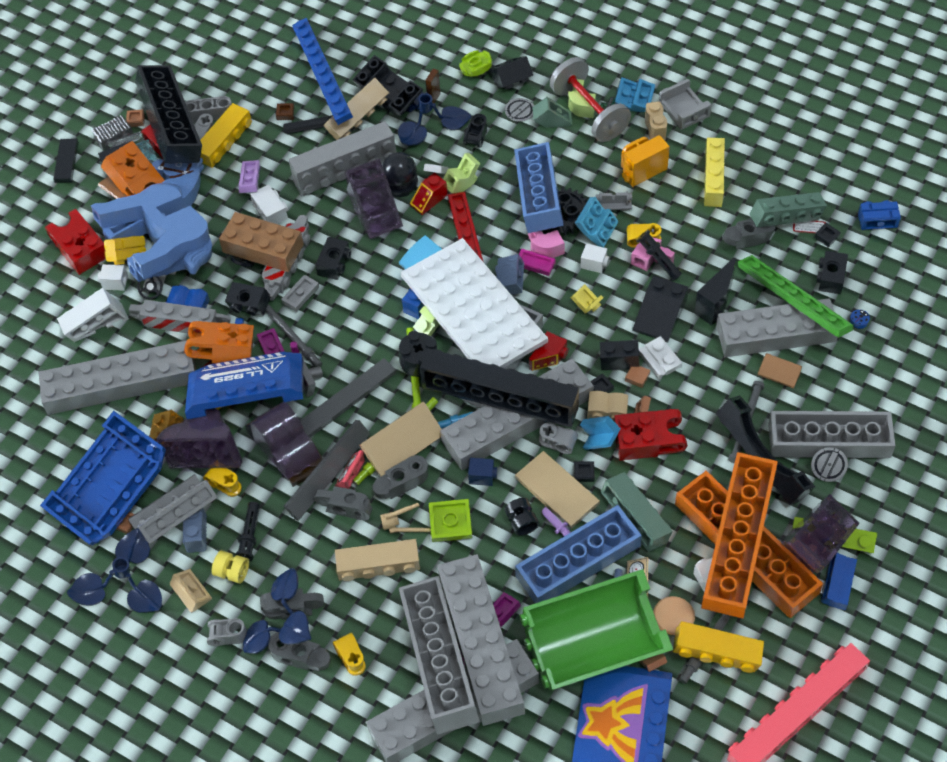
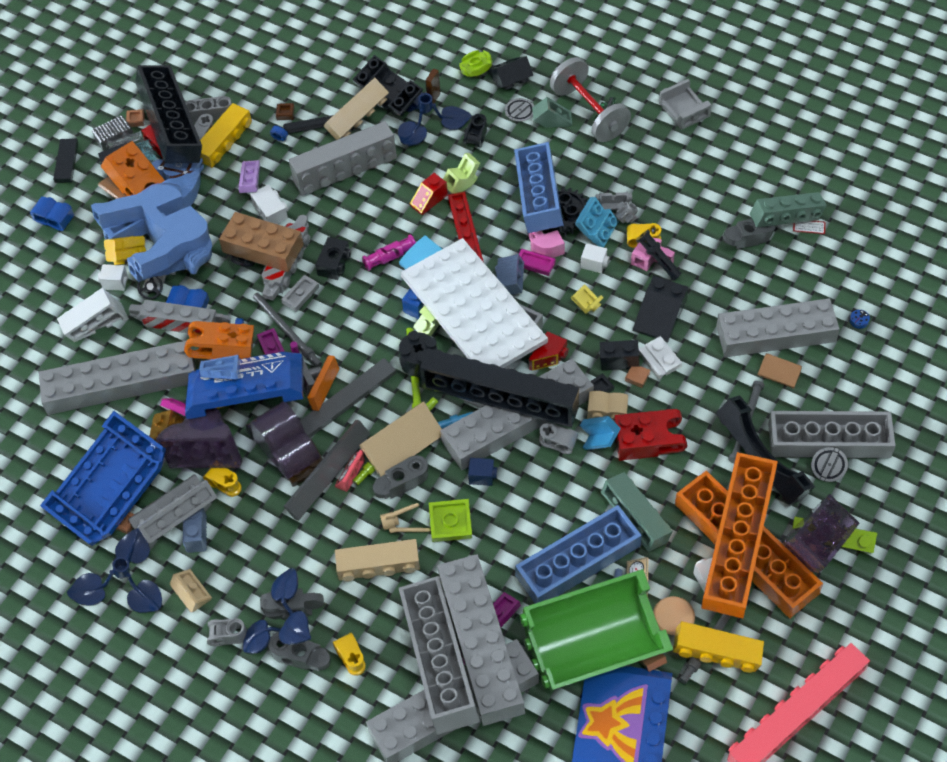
(52, 213): none -> blue brick
(78, 242): red brick -> none
(174, 405): none -> dark pink tile
(221, 368): none -> medium blue wing
(229, 566): light yellow wheel -> none
(240, 293): black brick -> none
(247, 538): black pin -> none
(278, 133): none -> blue tile
(322, 71): blue plate -> none
(323, 383): none -> orange tile
(345, 502): dark grey piece -> none
(372, 198): clear purple brick -> none
(387, 254): none -> dark pink piece
(400, 174): black tile -> none
(435, 168): white tile -> none
(521, 516): black wheel -> none
(557, 489): tan tile -> none
(560, 527): lavender piece -> none
(578, 104): yellowish green brick -> none
(584, 471): black tile -> none
(626, 212): none -> light grey gear
(634, 94): dark azure slope -> none
(643, 404): nougat tile -> none
(644, 159): light orange brick -> none
(655, 120): tan brick -> none
(714, 172): light yellow brick -> none
(714, 294): black slope -> none
(795, 296): bright green tile -> none
(827, 235): black tile -> none
(832, 273): black brick -> none
(839, 581): blue piece -> none
(879, 215): blue brick -> none

